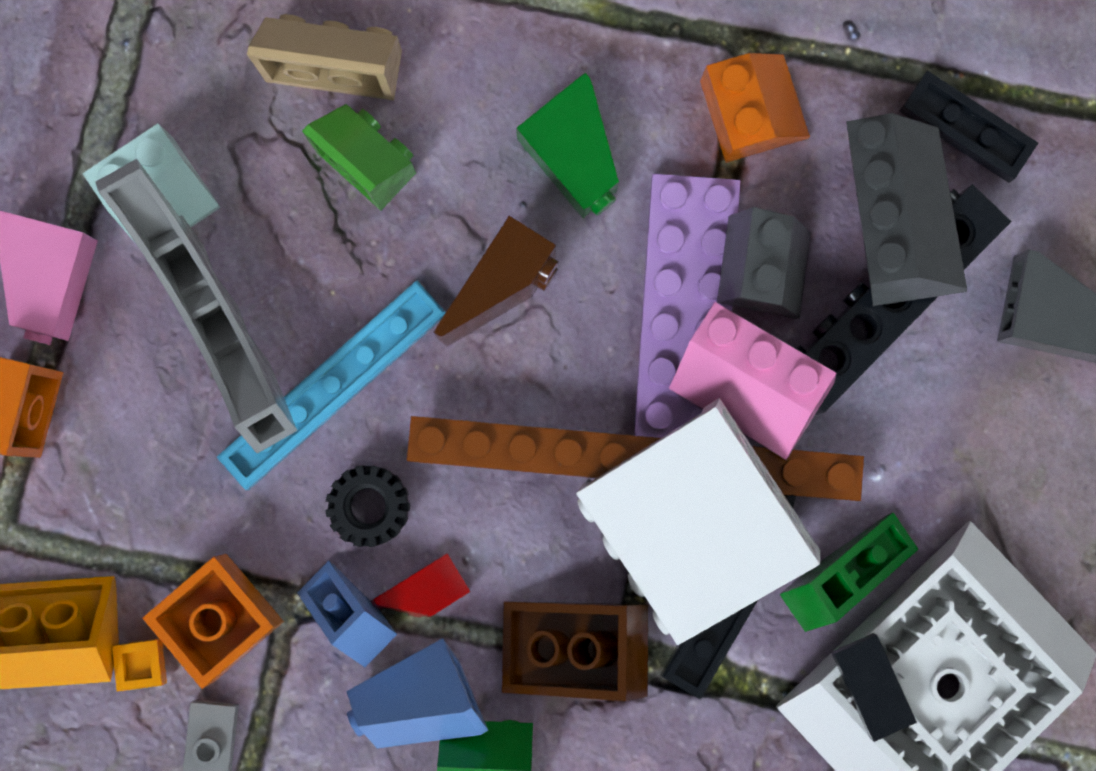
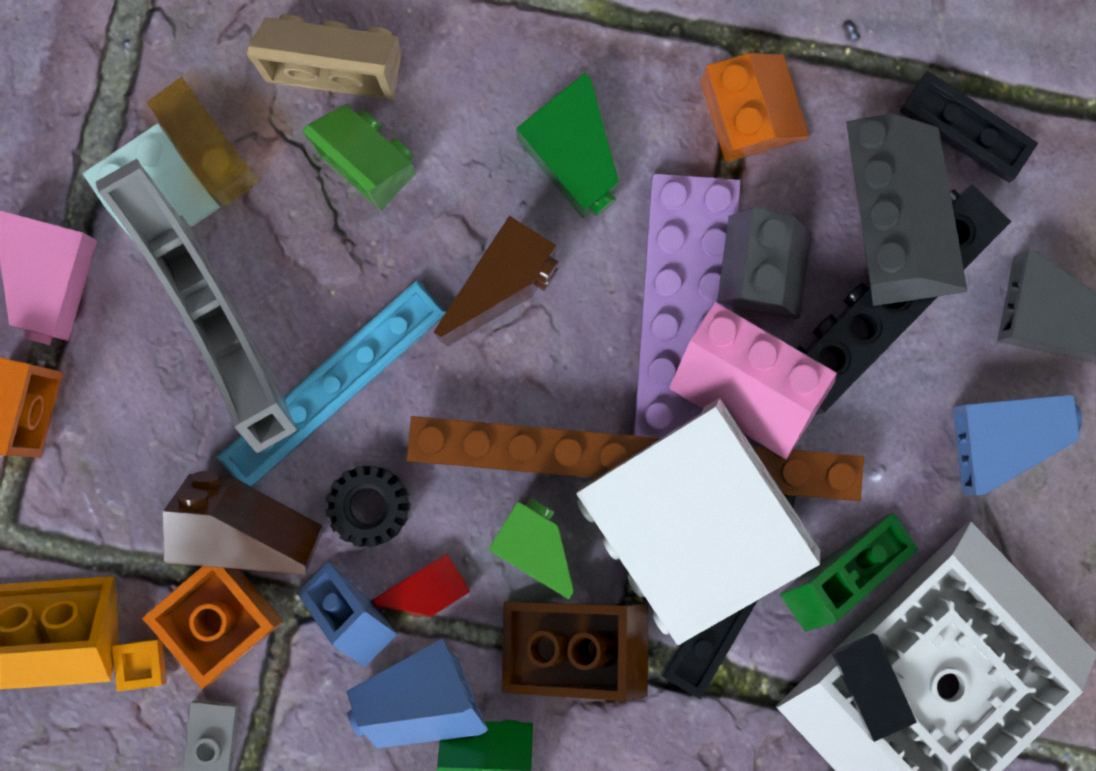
(203, 142): none -> clear yellow slope
(235, 527): none -> reddish brown slope
(534, 545): none -> bright green slope
(1010, 437): none -> medium blue slope

